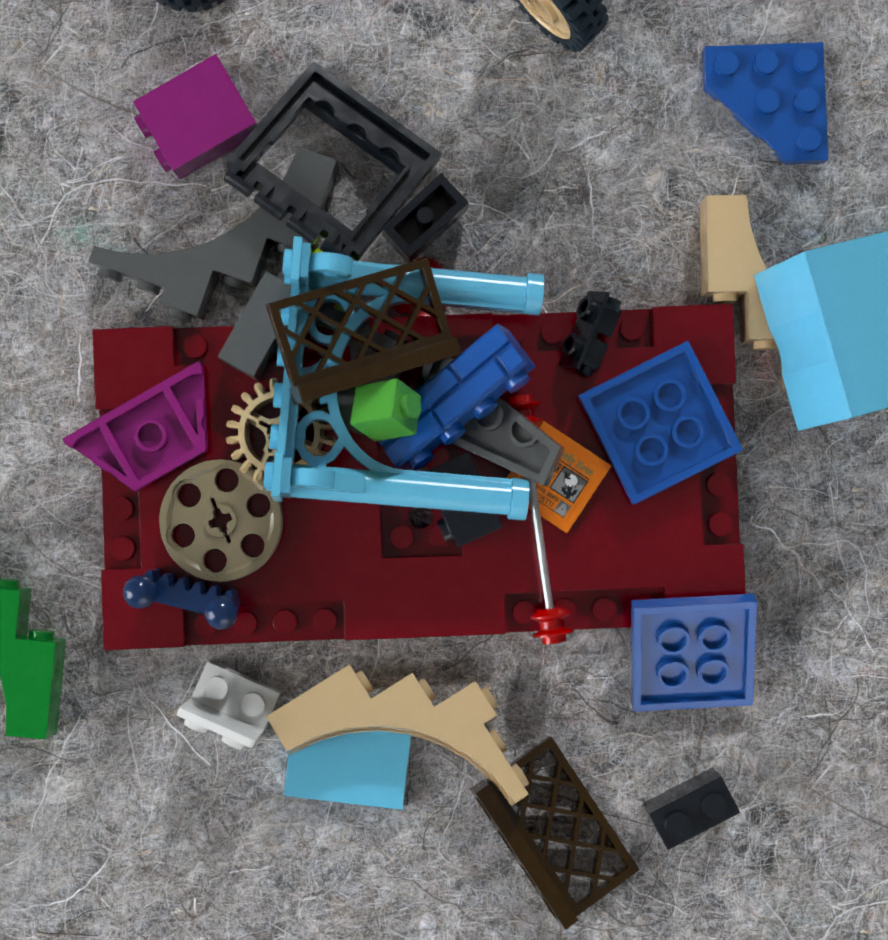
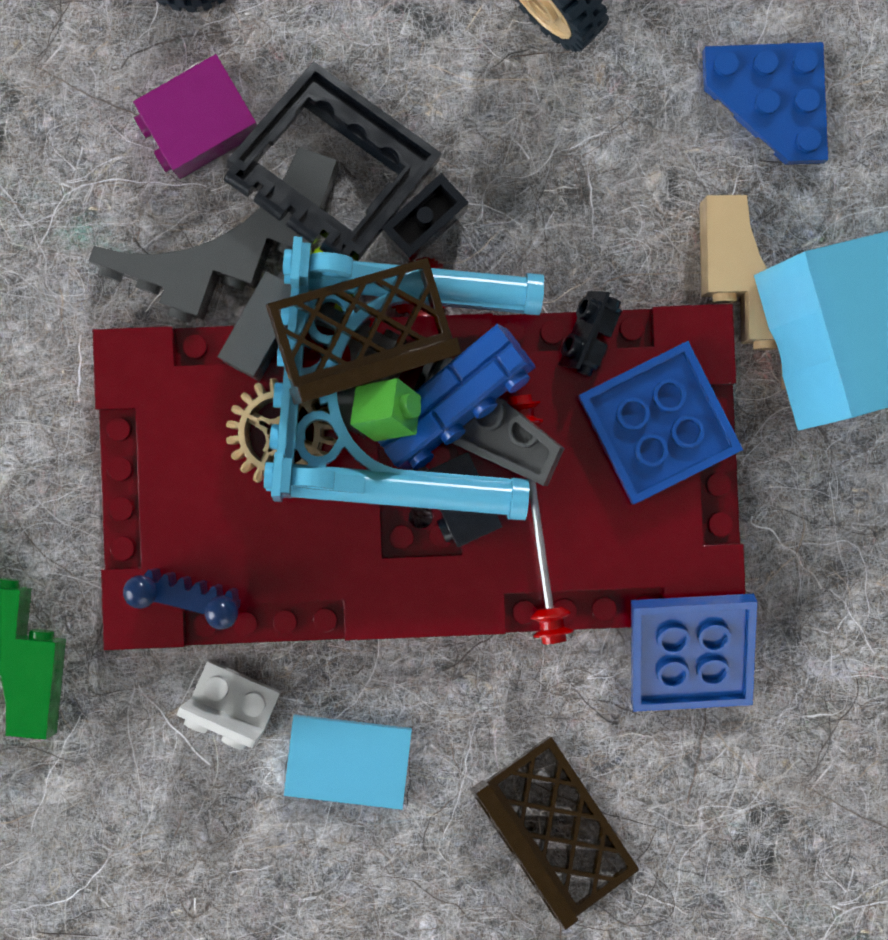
(149, 432): magenta wing -> none
(208, 537): dark tan wedge -> none
(458, 723): tan arch -> none
(572, 483): orange tile -> none
(691, 808): black brick -> none

